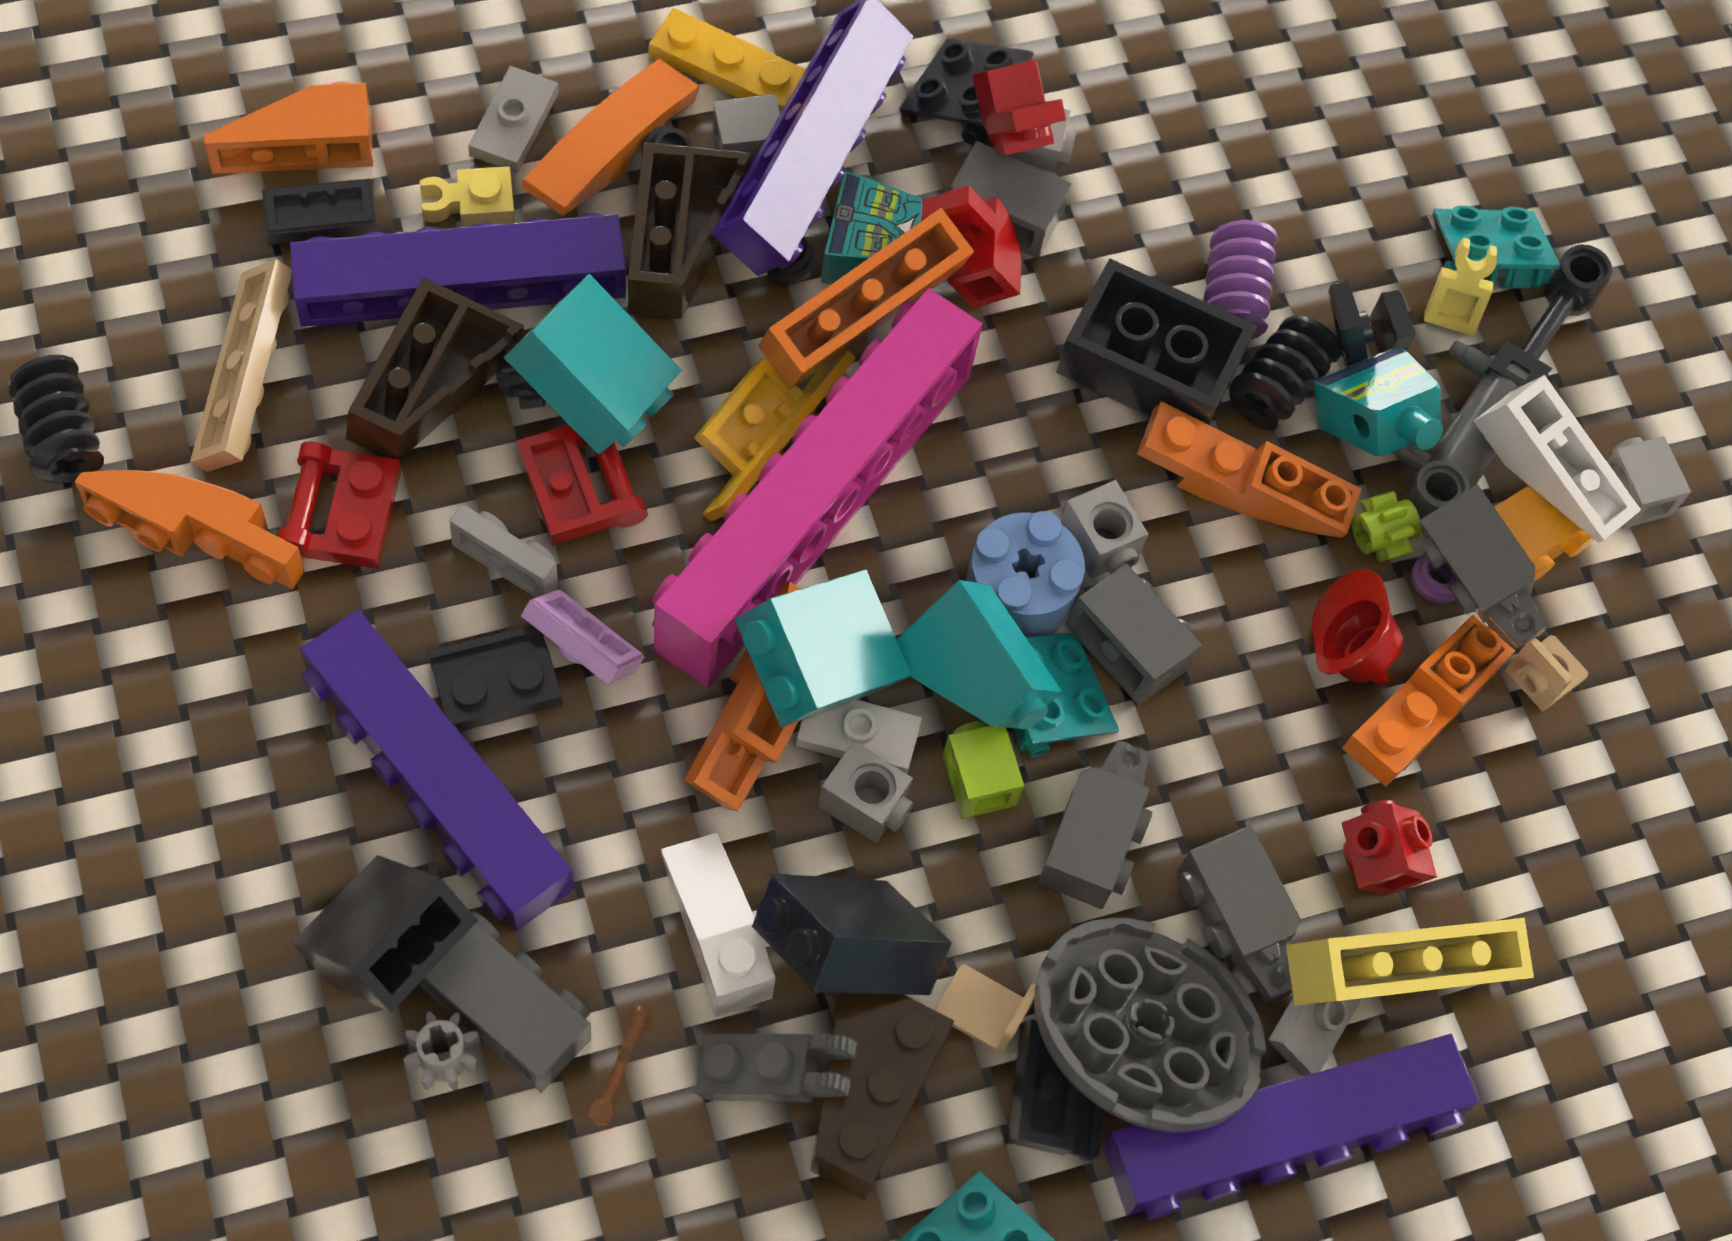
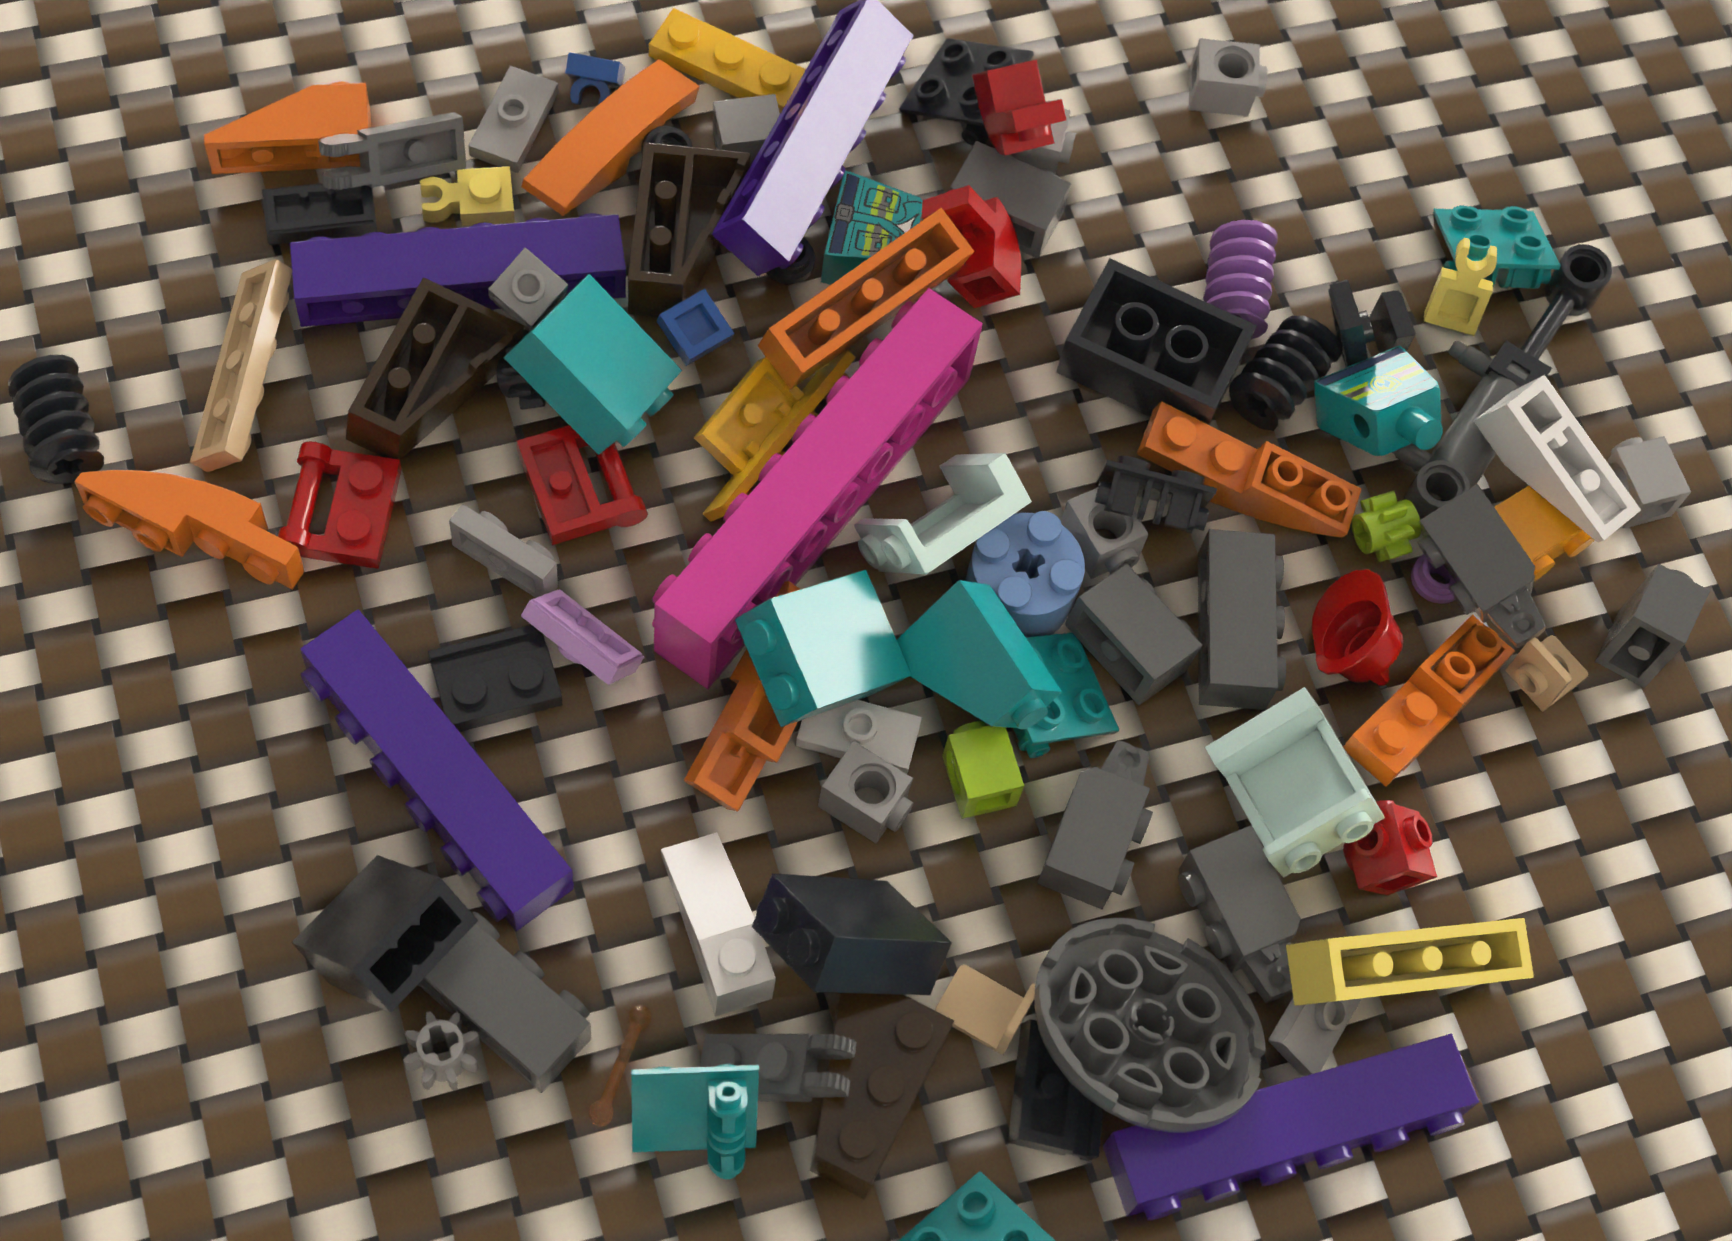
(397, 152): none -> dark grey hinge
(527, 289): none -> light grey brick
(593, 73): none -> blue tile
(695, 327): none -> blue tile
(697, 1111): none -> teal hinge
(983, 497): none -> light aqua panel
(1132, 478): none -> black hinge
(1226, 77): none -> light grey brick
(1239, 620): none -> dark grey brick
(1295, 783): none -> light aqua panel
(1652, 625): none -> dark grey brick

